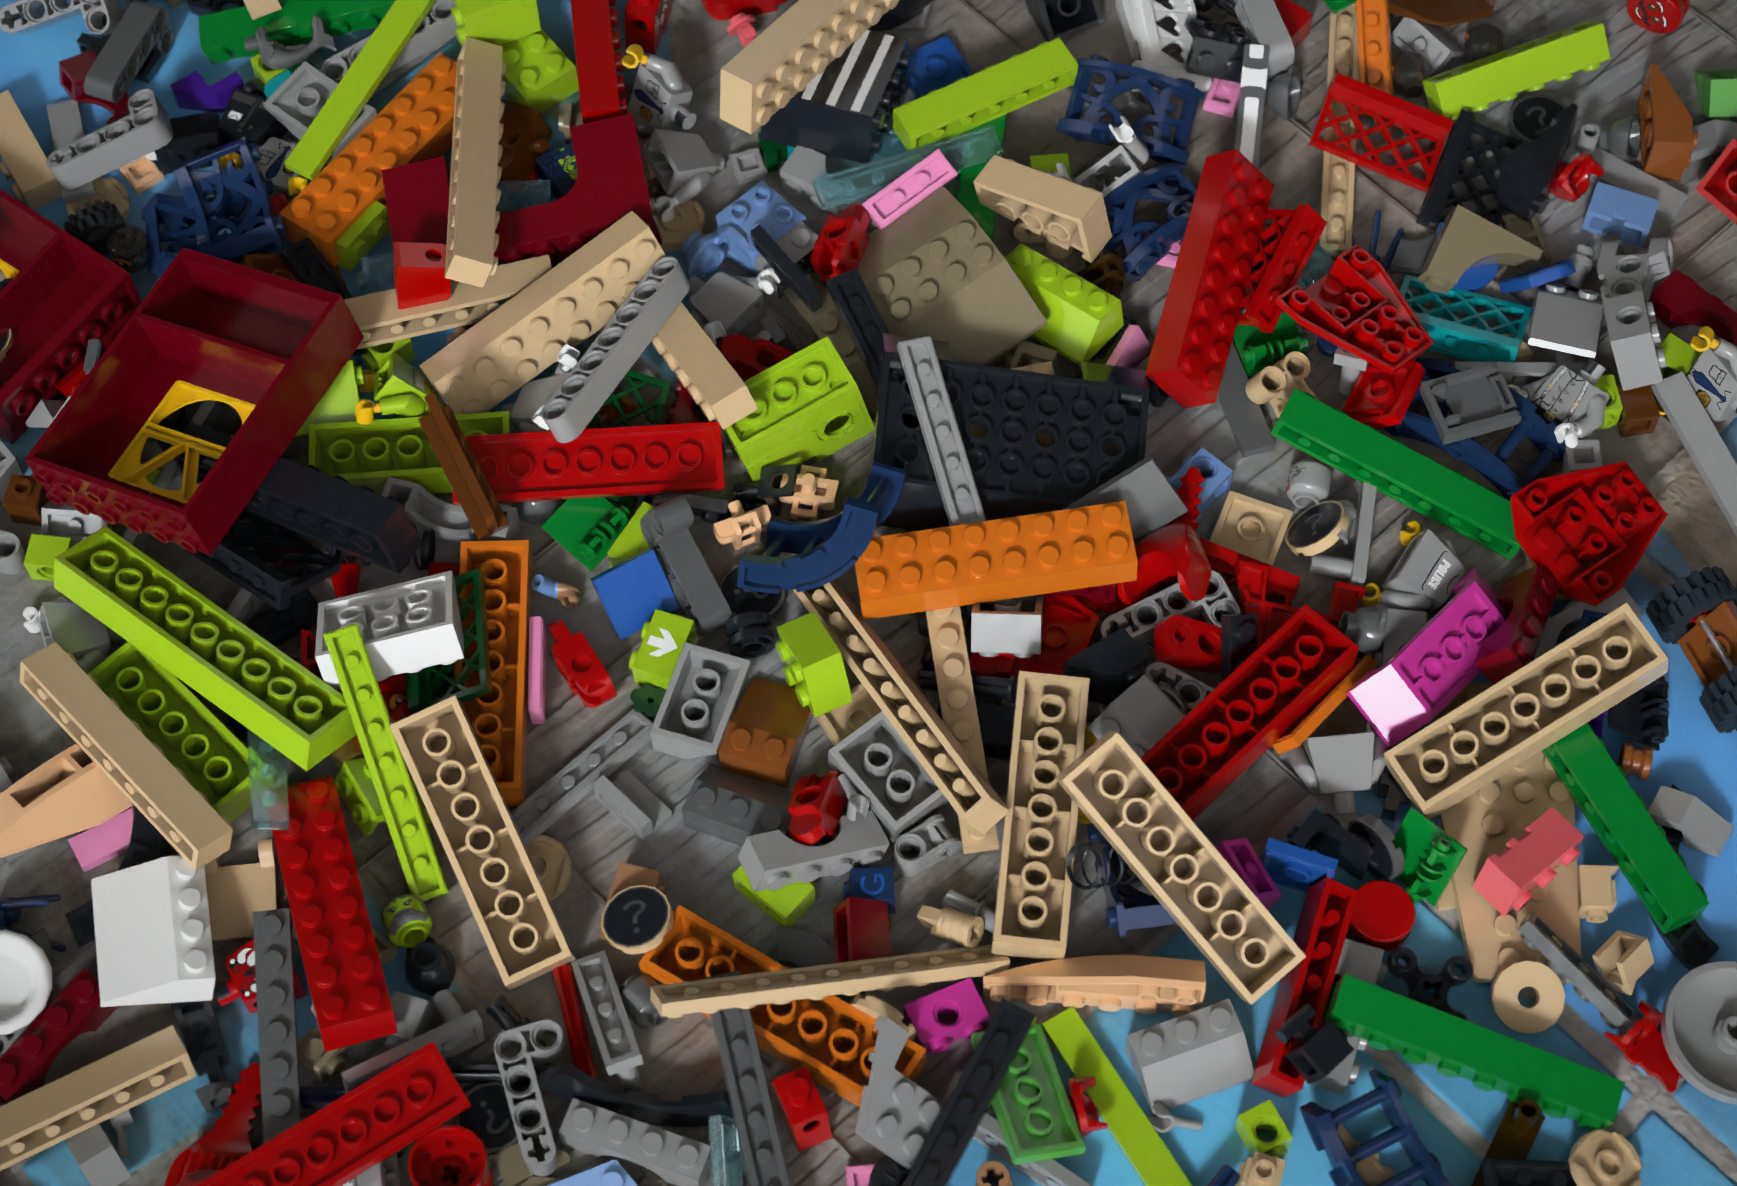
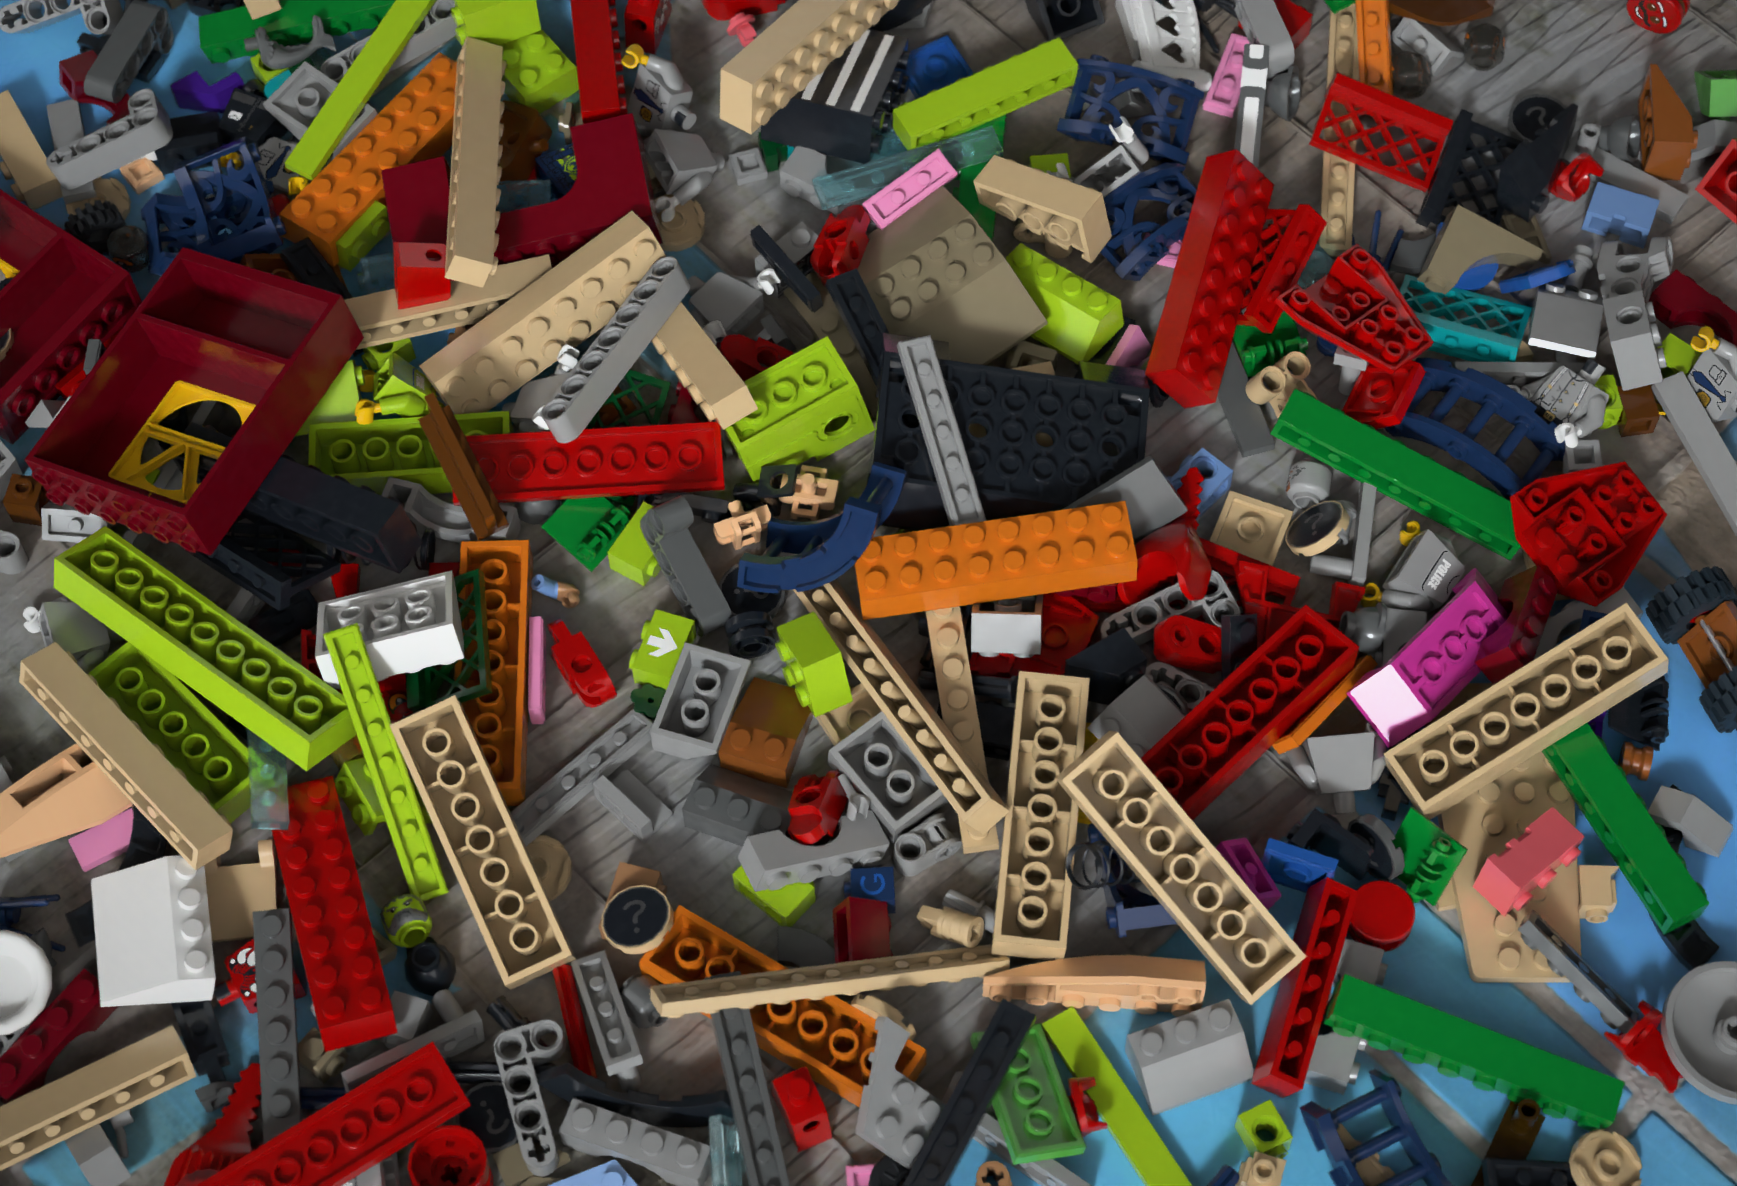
(41, 555): lime brick -> none
(633, 592): blue tile -> none
(732, 233): medium blue brick -> none
(956, 1000): dark pink brick -> none
(1113, 274): dark brown piece -> none
(1166, 1120): light grey hand -> none
(1216, 49): black bracket -> none
(1318, 1048): black brick -> none
(1420, 982): black gear -> none
(1473, 401): dark grey container -> none
(1517, 69): lime brick -> none
(1548, 1003): tan tile -> none
(1623, 960): tan window -> none

